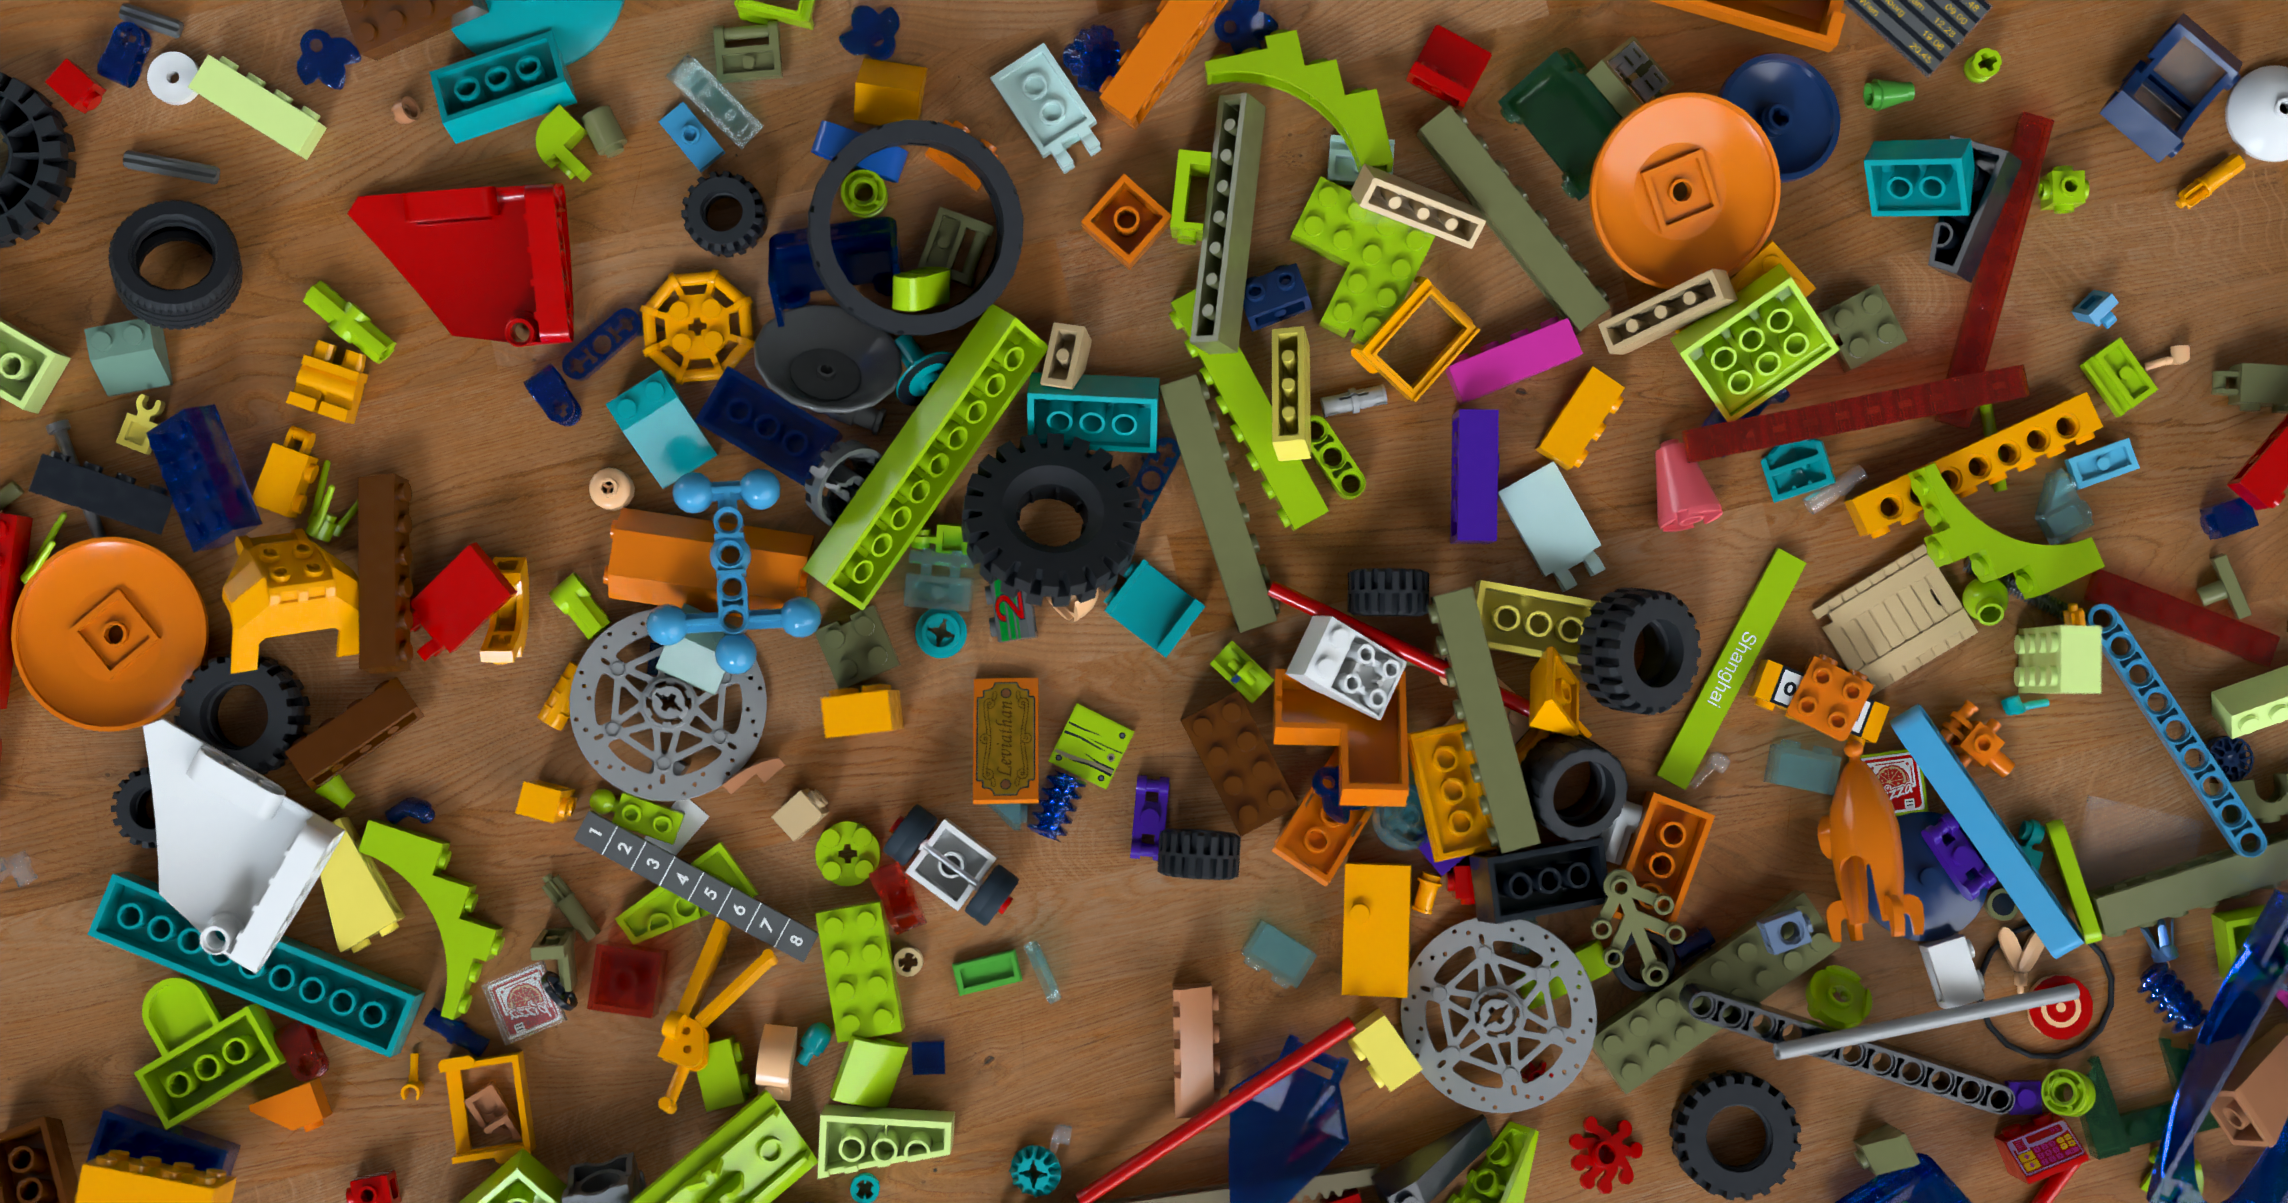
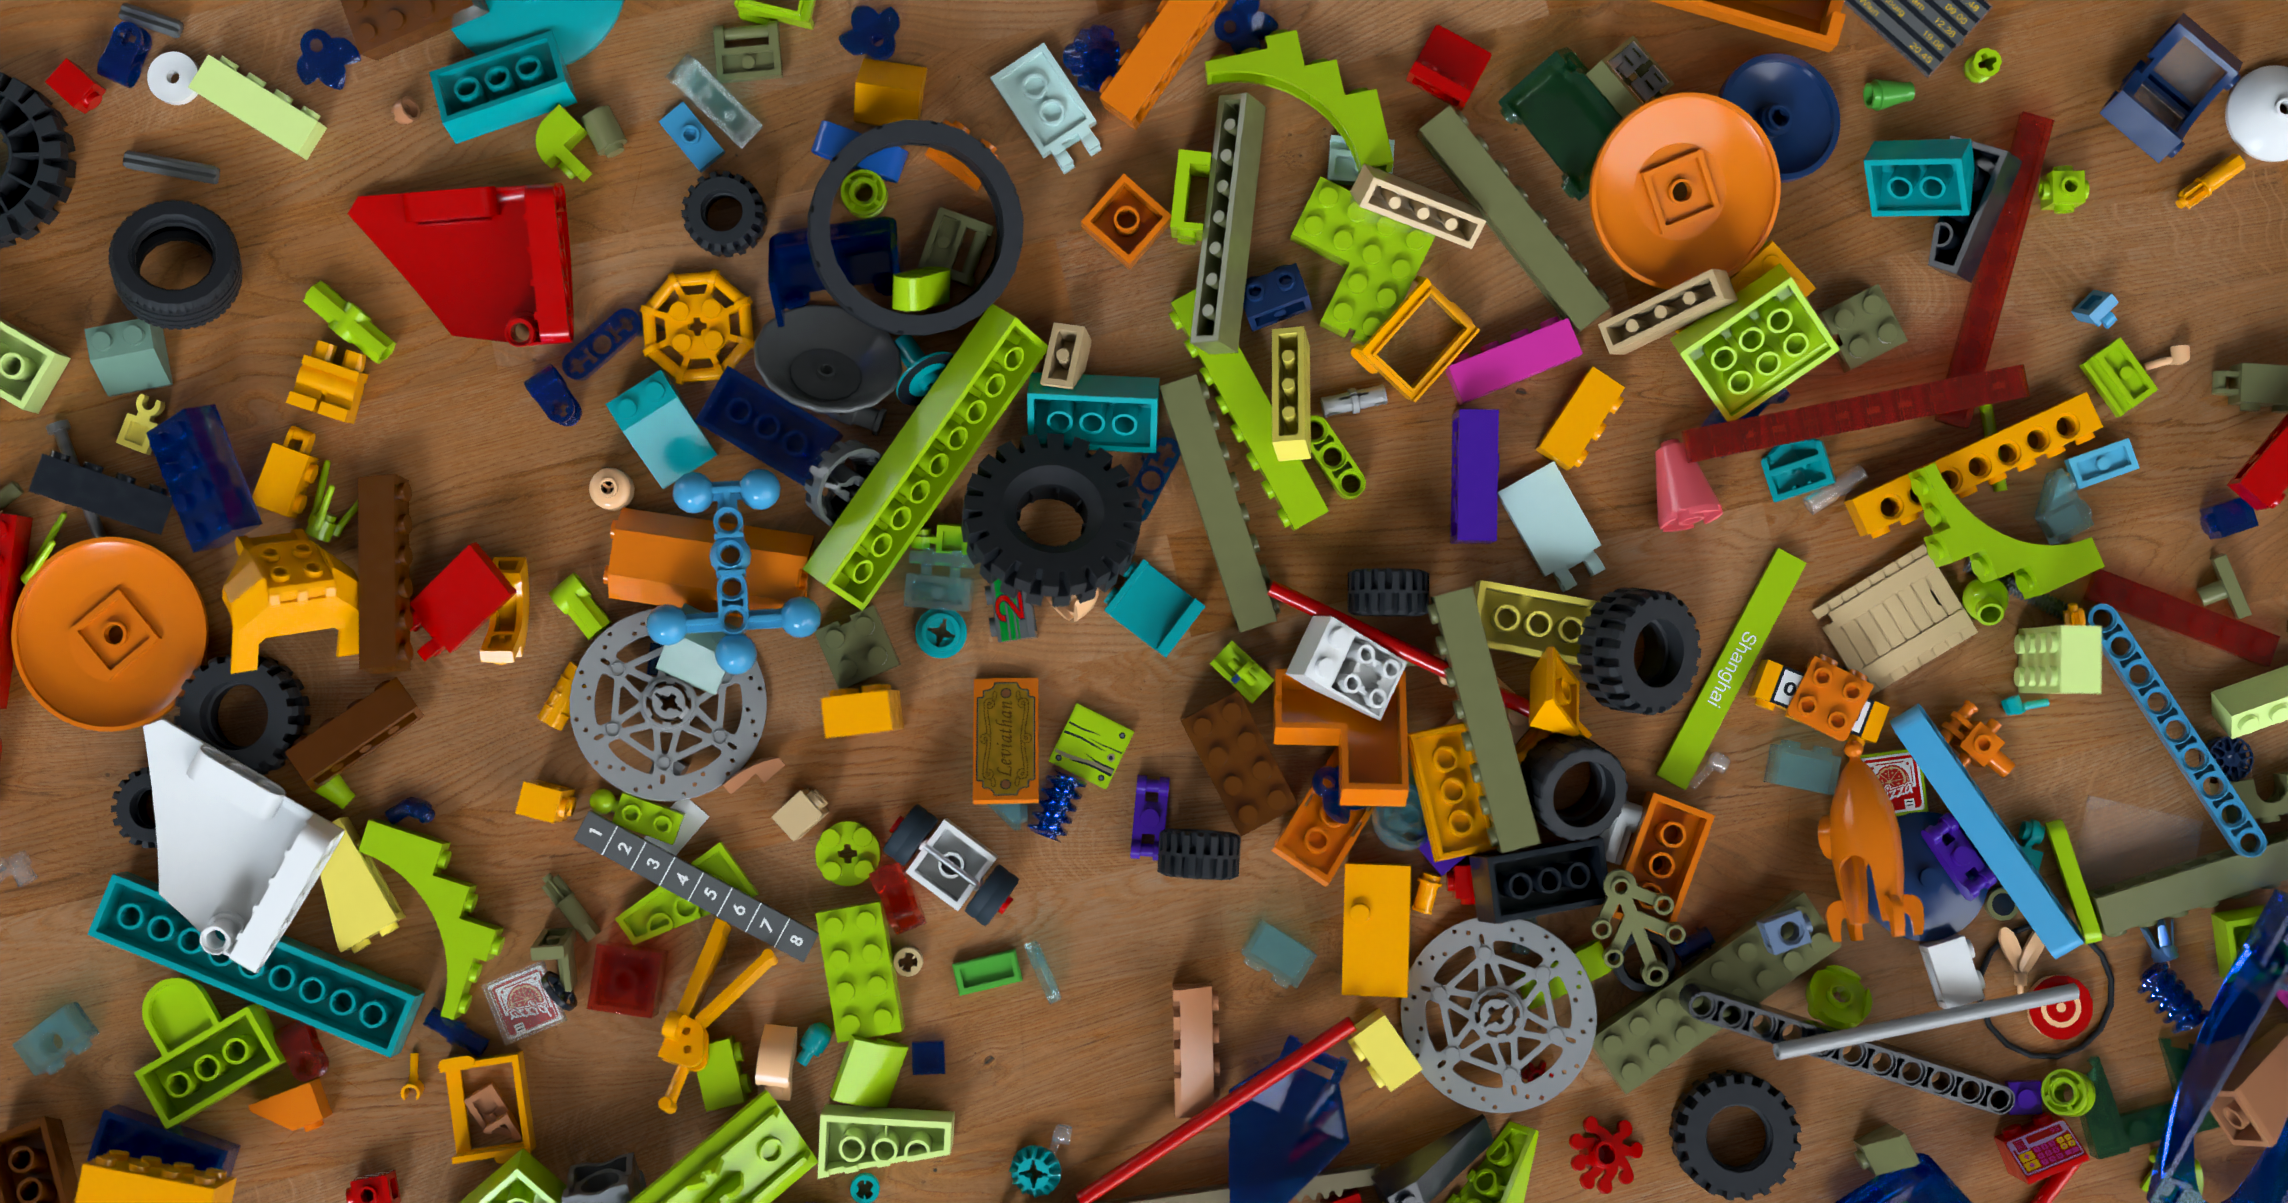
(38, 1047): none -> clear light blue brick

